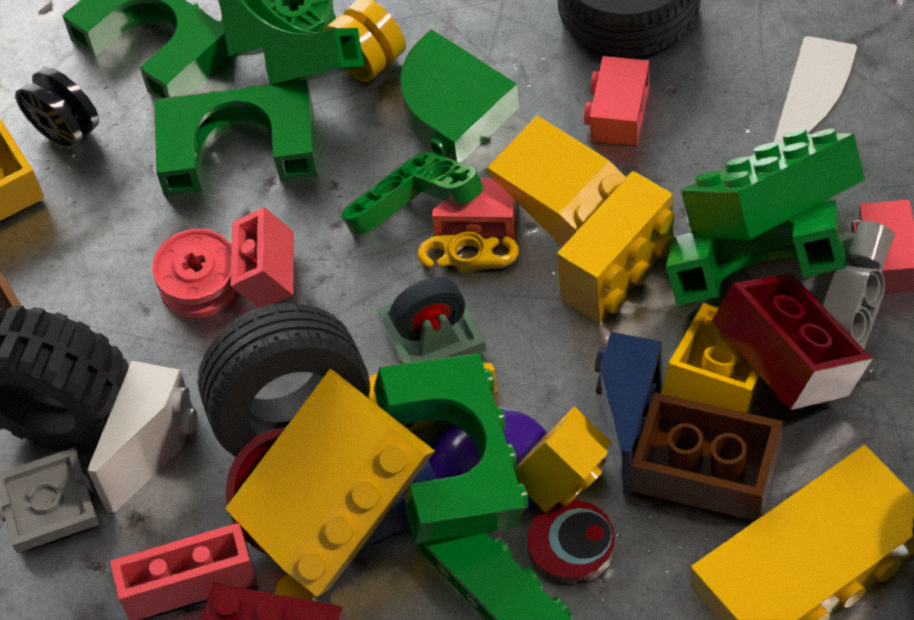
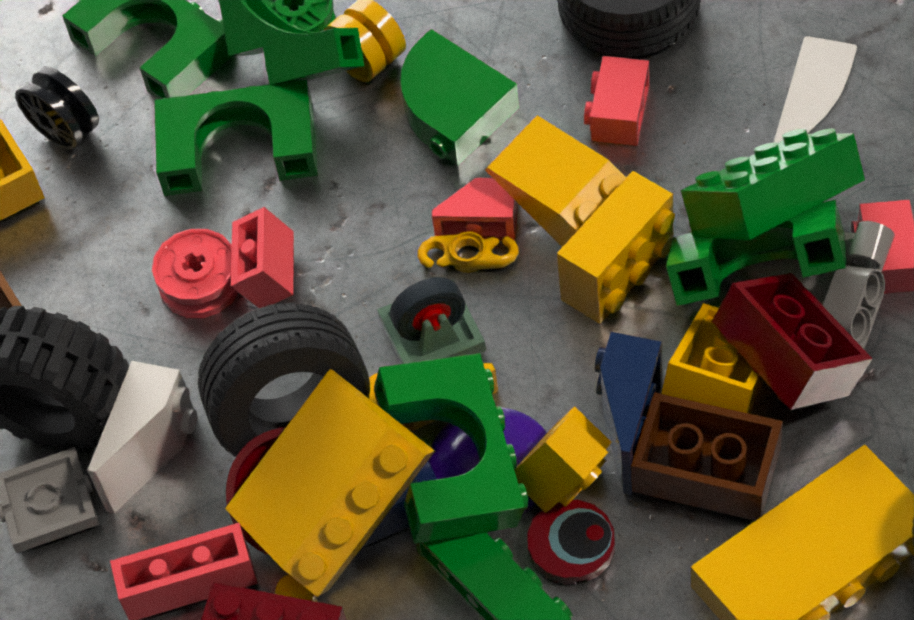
(421, 173): green beam -> none

